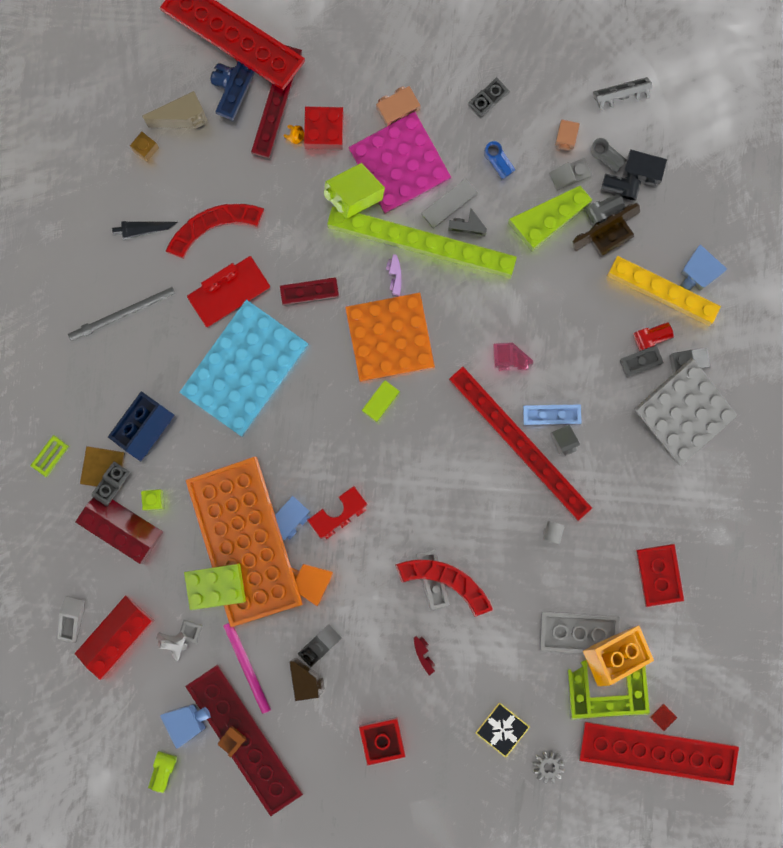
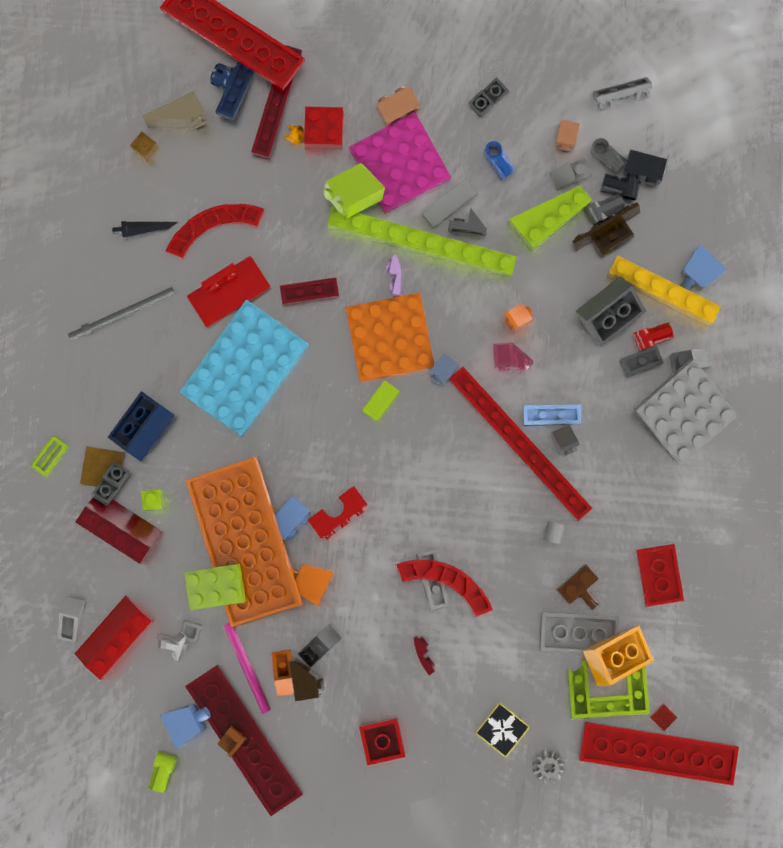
(282, 672): none -> orange slope
(443, 369): none -> sand blue brick
(518, 317): none -> orange slope
(579, 586): none -> reddish brown brick
(611, 311): none -> dark grey brick

